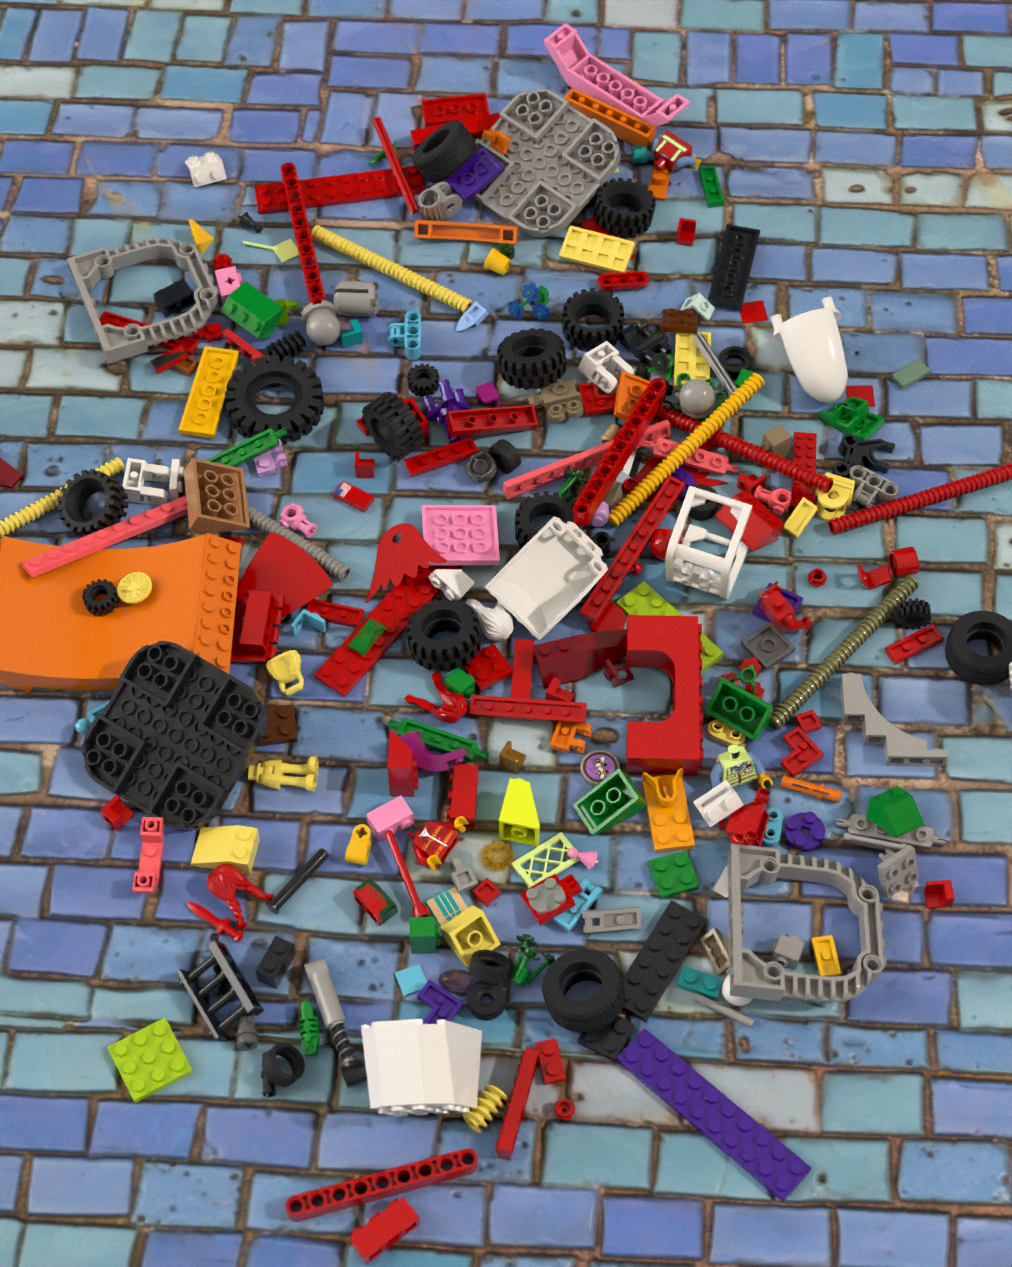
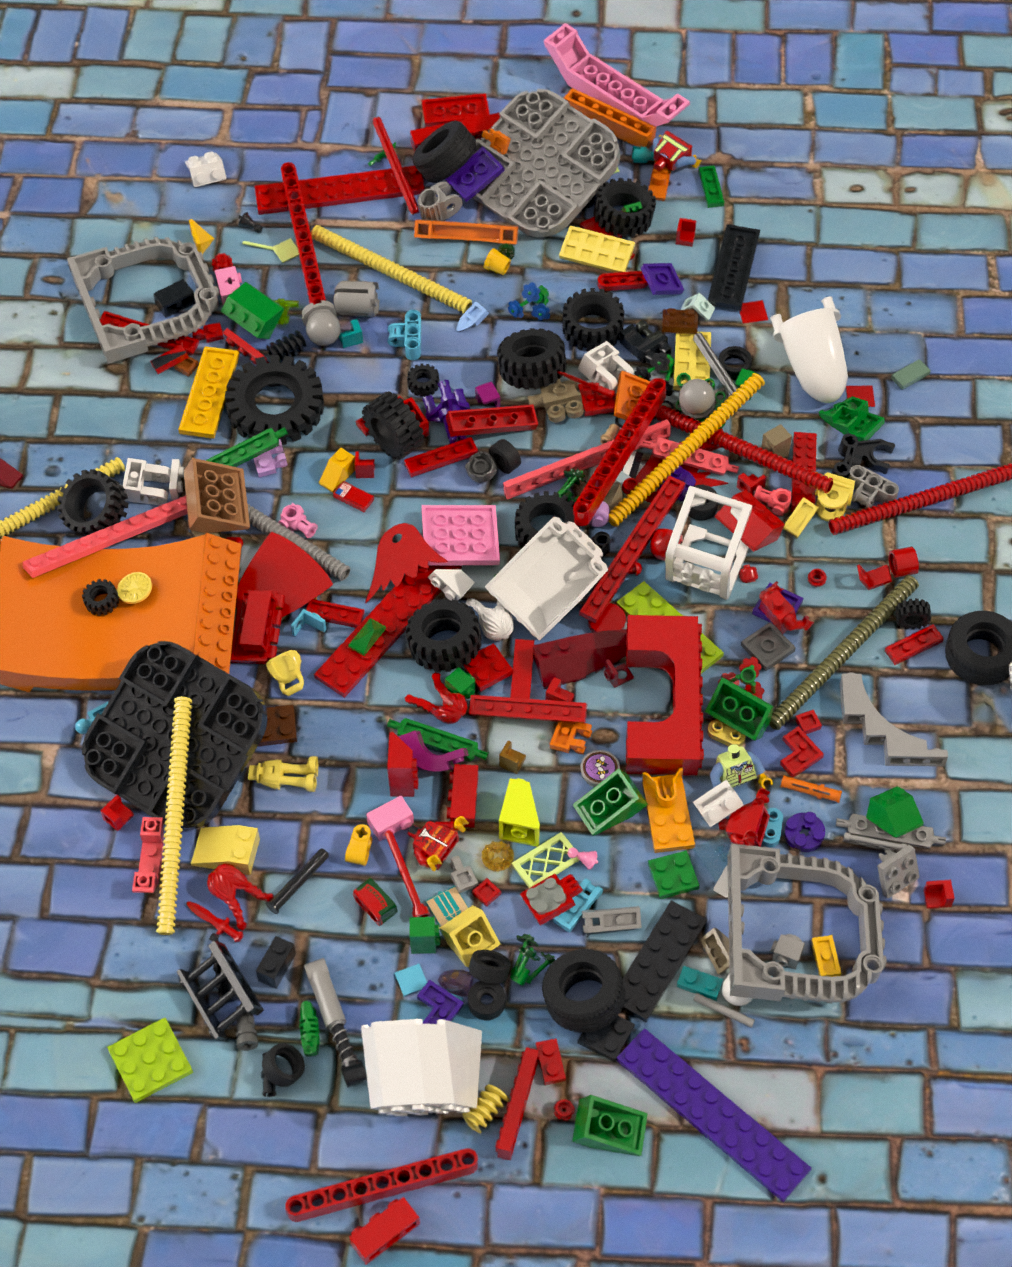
(174, 816): none -> light yellow piece
(337, 470): none -> yellow slope
(595, 387): none -> red sword
(609, 1126): none -> green slope
(632, 208): none -> green tile
(662, 278): none -> dark purple plate
(748, 574): none -> red piece

